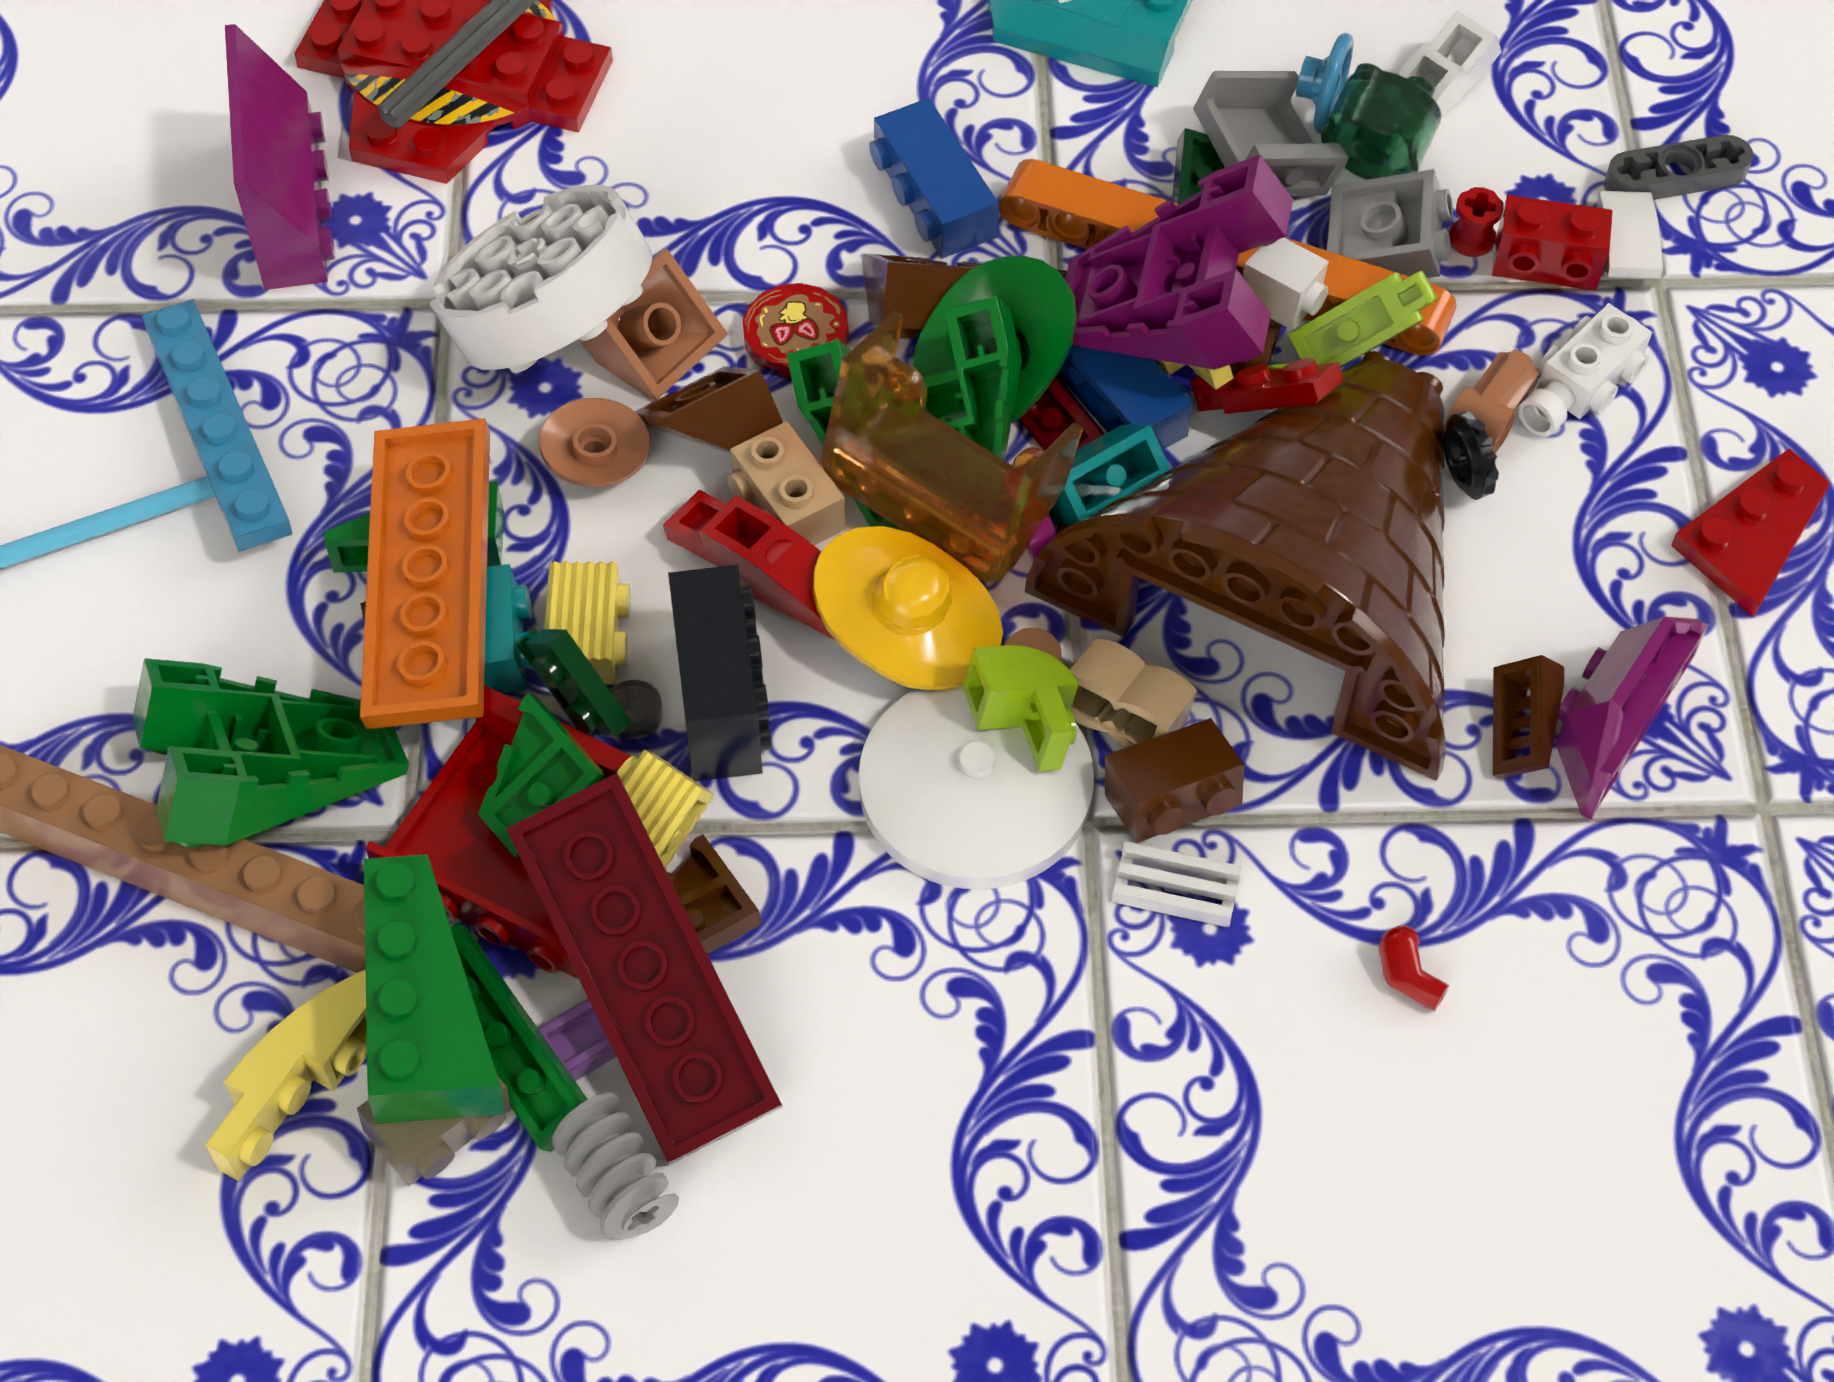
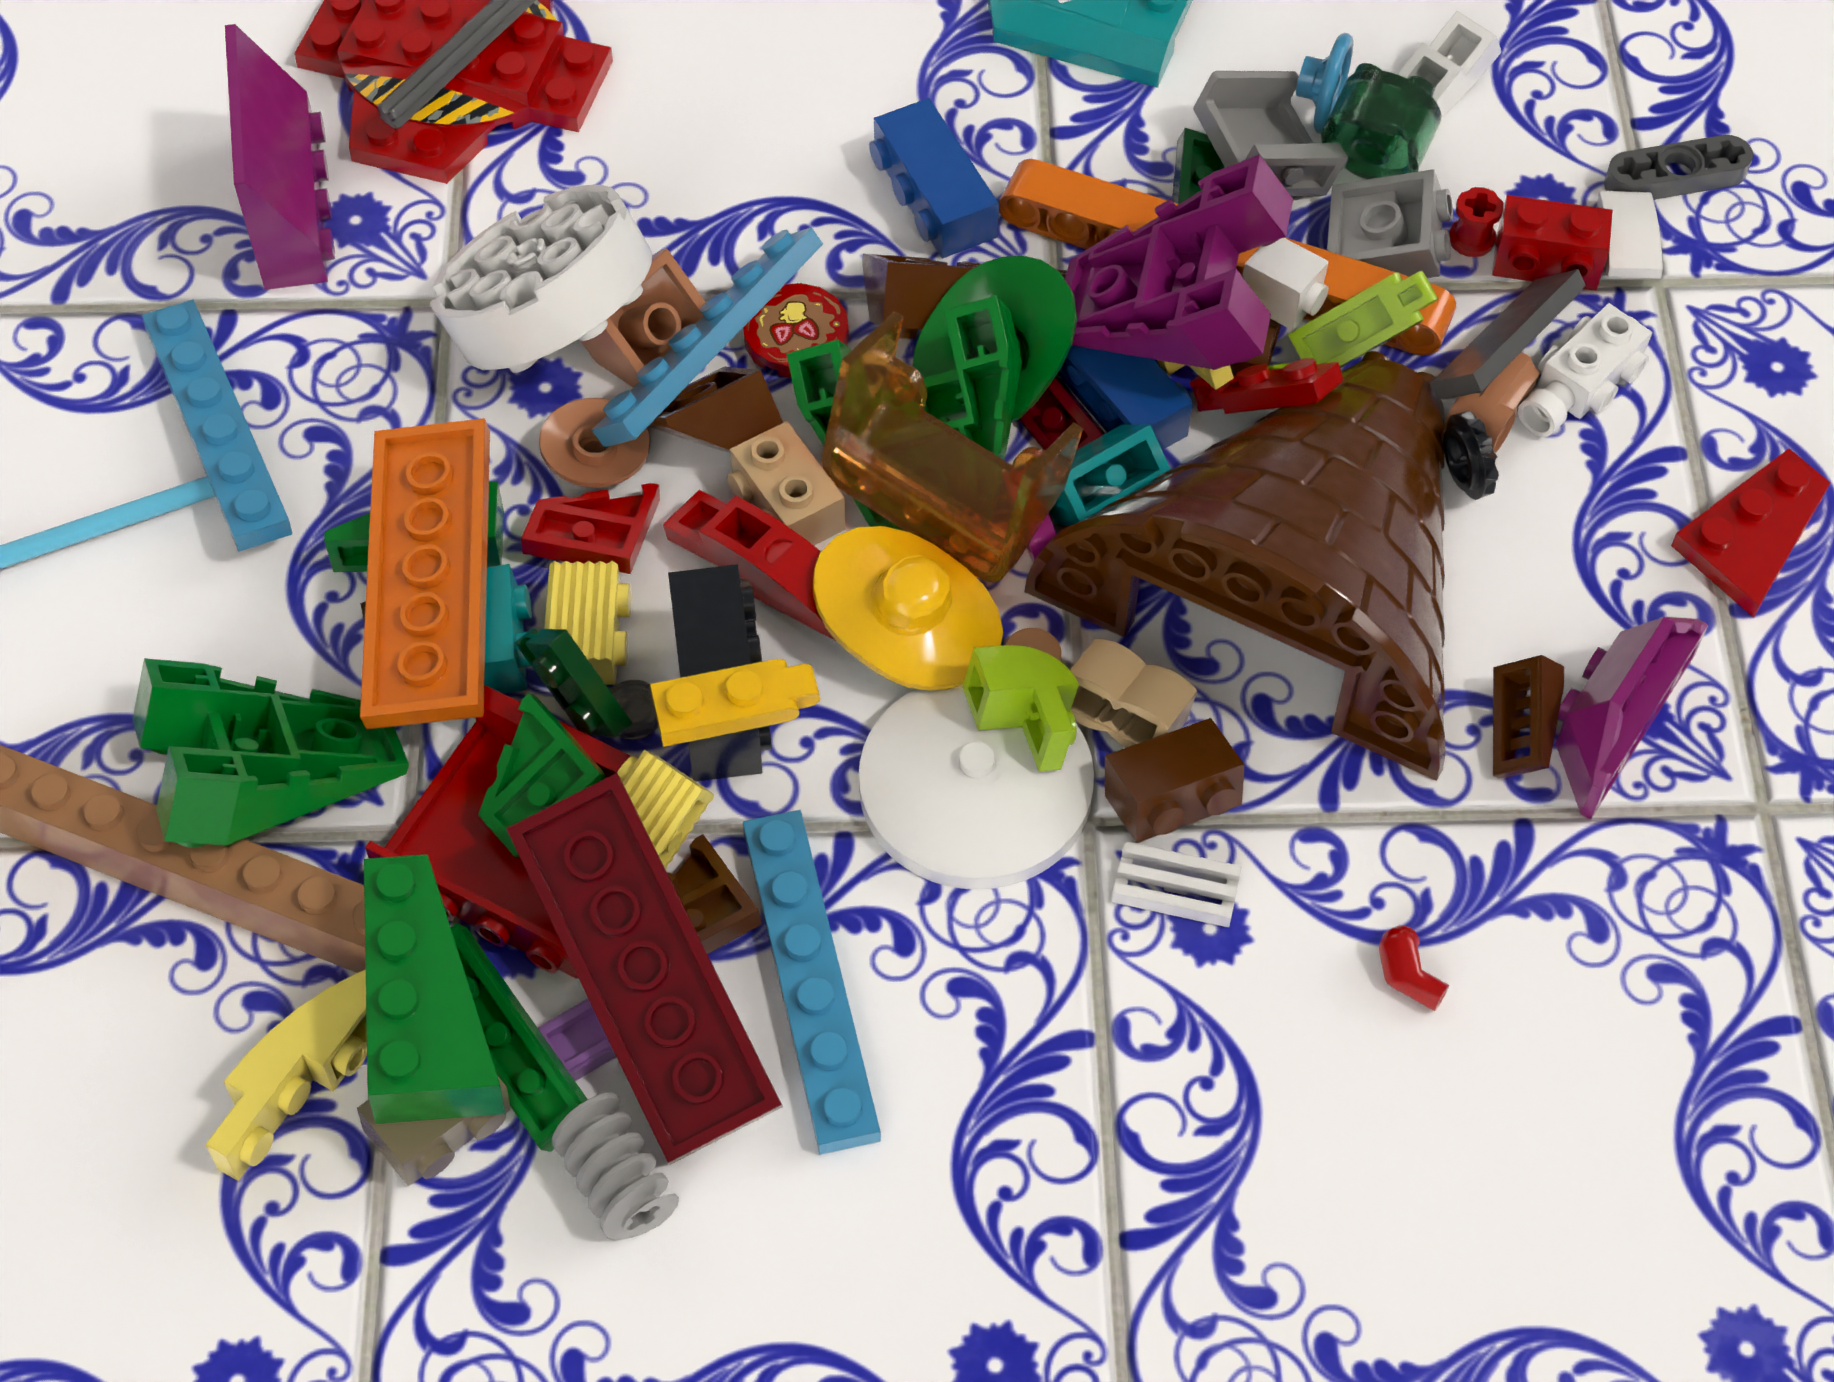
(591, 527): none -> red wing
(699, 343): none -> dark azure plate
(732, 700): none -> yellow hinge
(811, 983): none -> dark azure plate
(1507, 335): none -> dark grey tile

